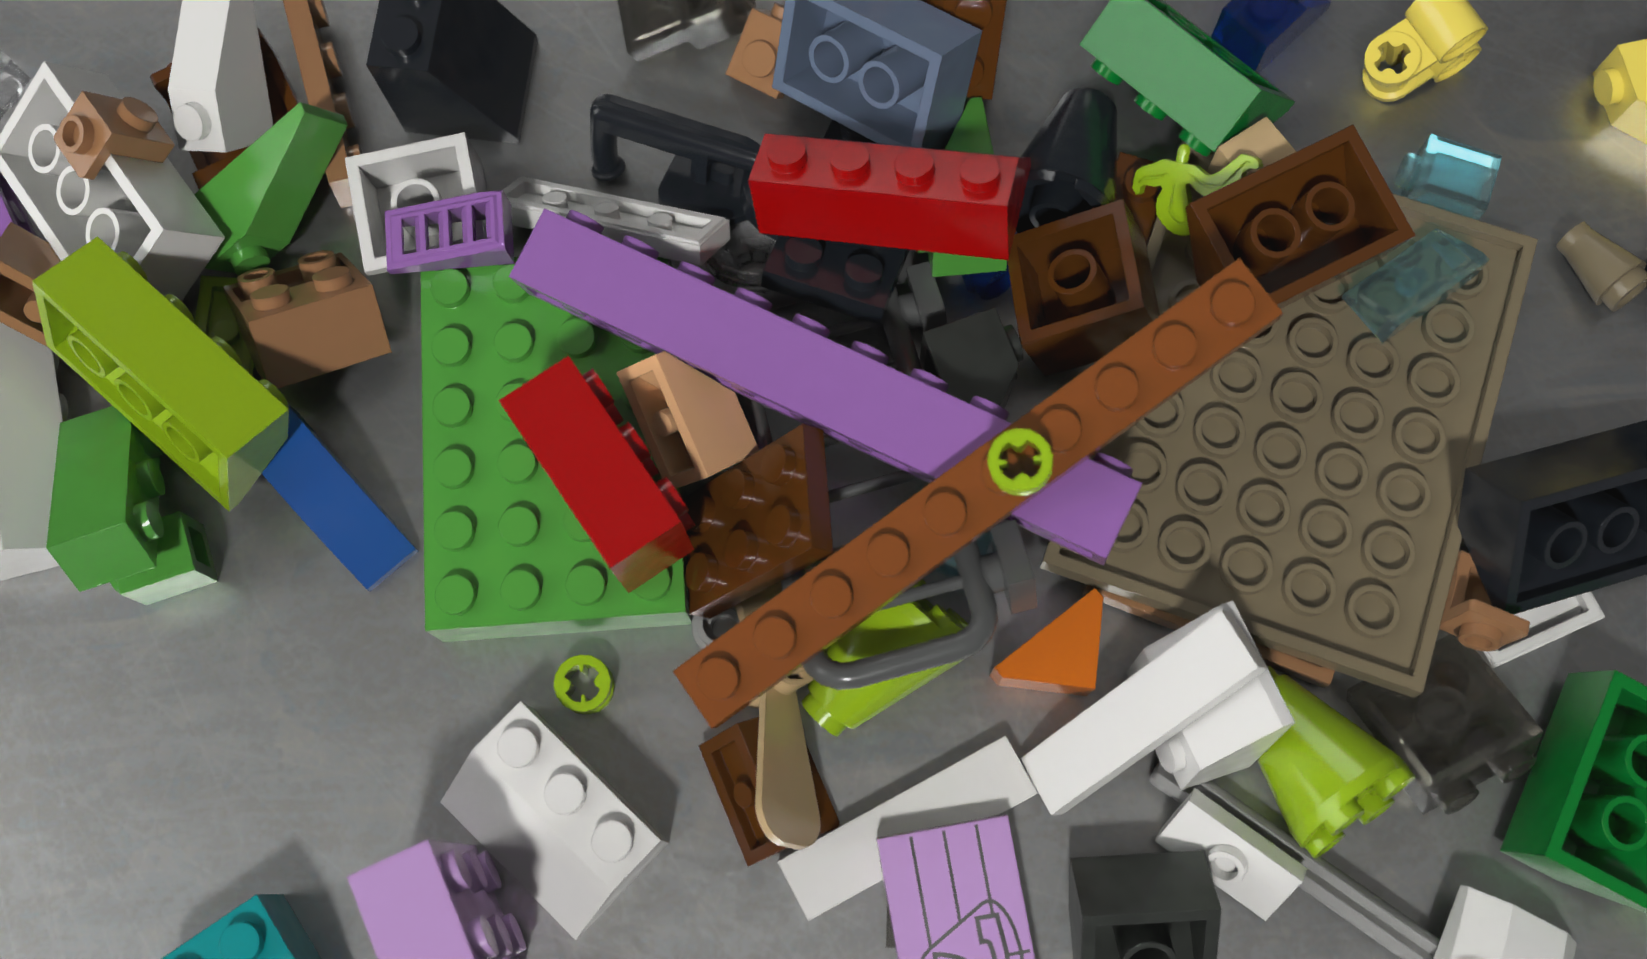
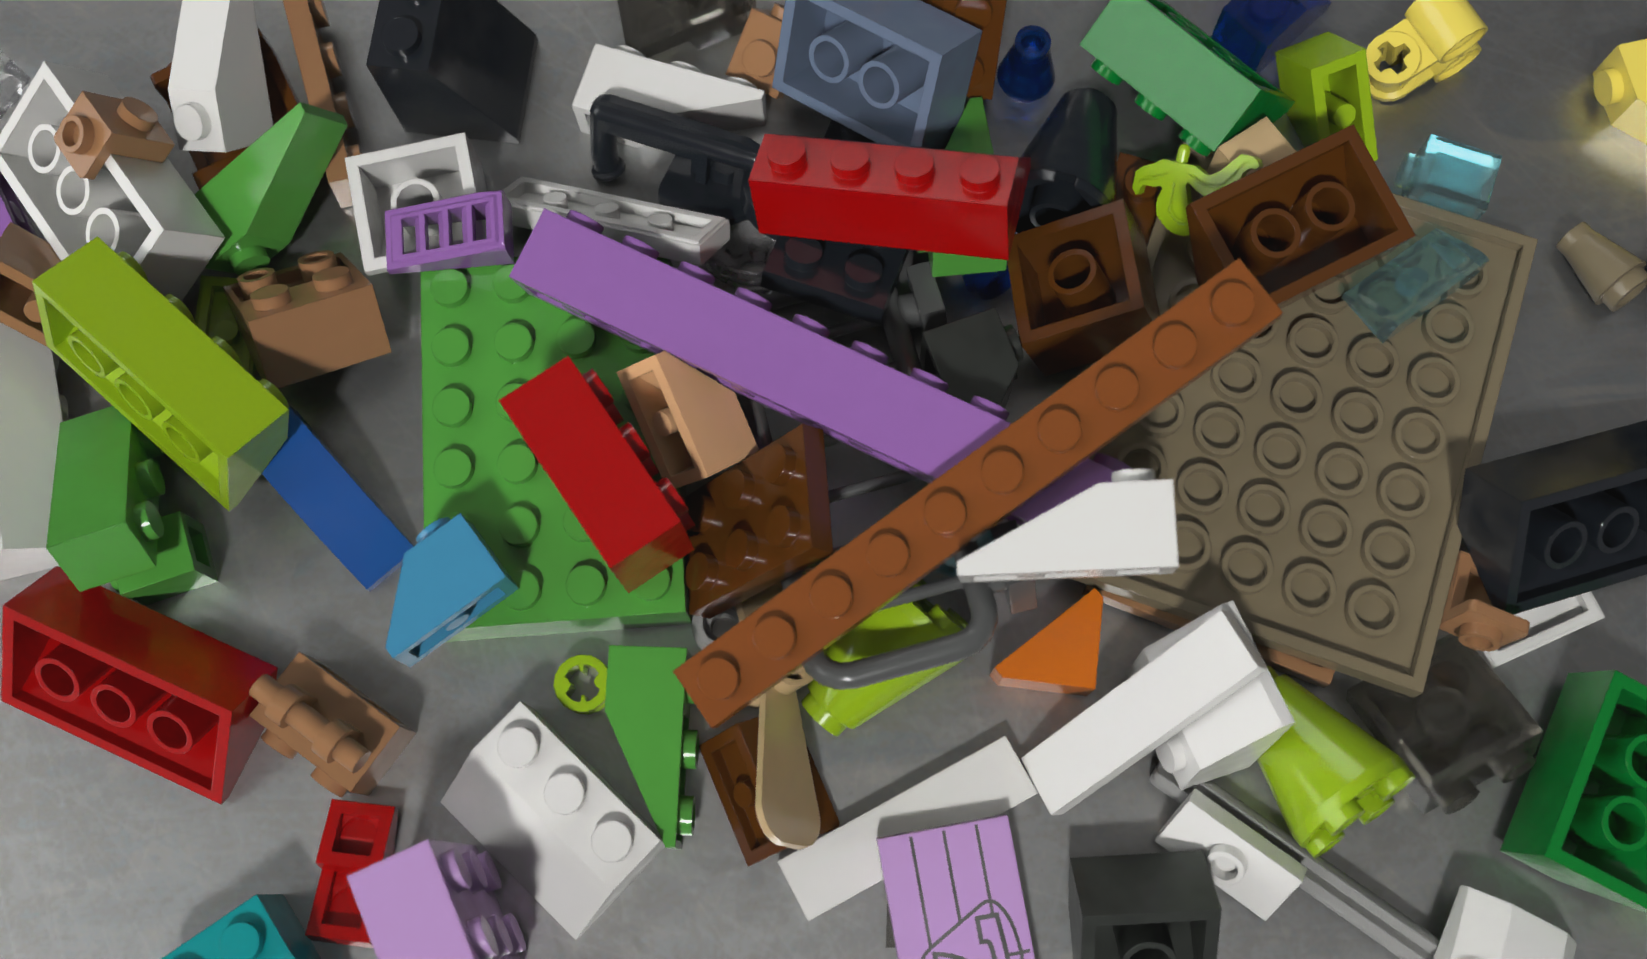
(132, 682): none -> red slope
(330, 725): none -> medium nougat brick
(351, 840): none -> red slope
(444, 588): none -> dark azure slope
(652, 727): none -> bright green slope
(669, 87): none -> white slope
(1018, 440): lime bush -> none
(1028, 66): none -> clear blue cone
(1101, 532): none -> white slope
(1329, 88): none -> lime slope

